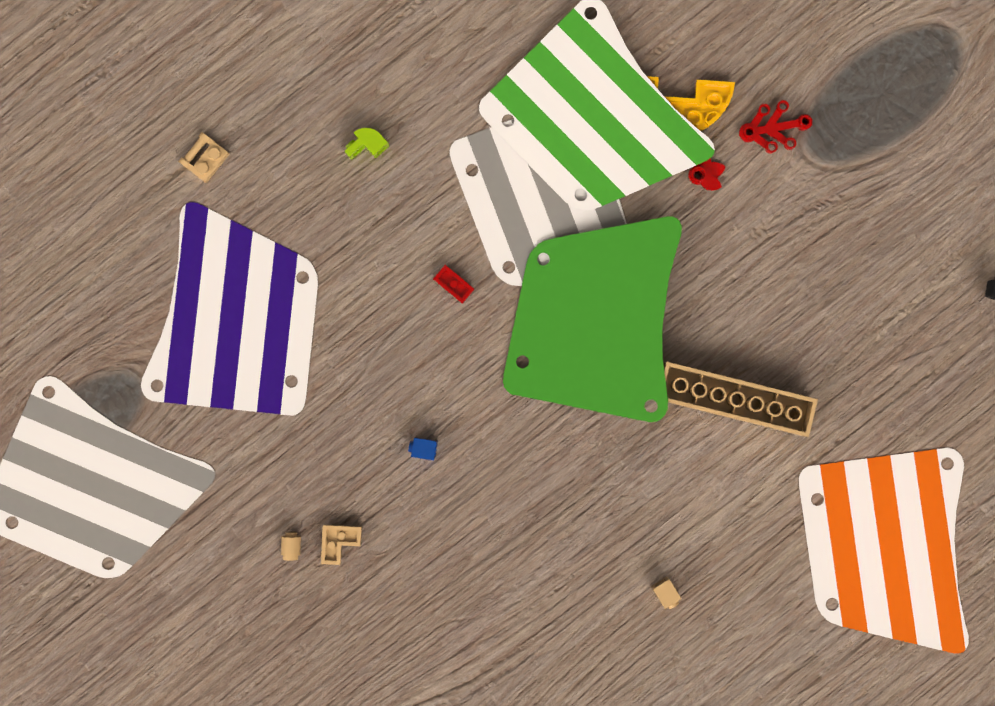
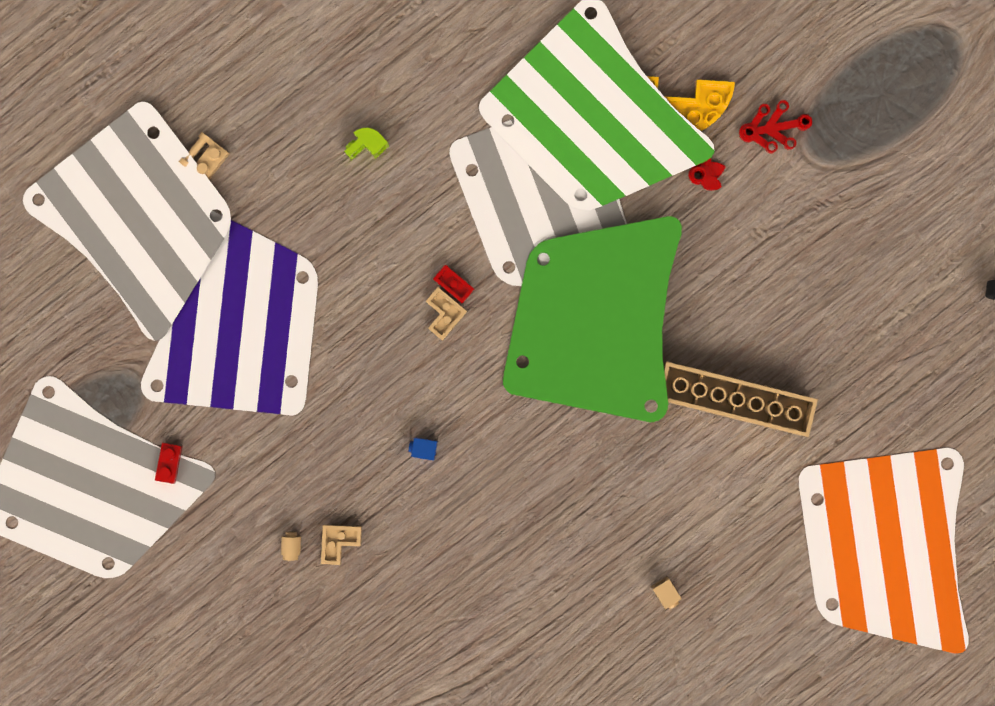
(136, 214): none -> piece
(168, 463): none -> red plate
(449, 312): none -> tan plate

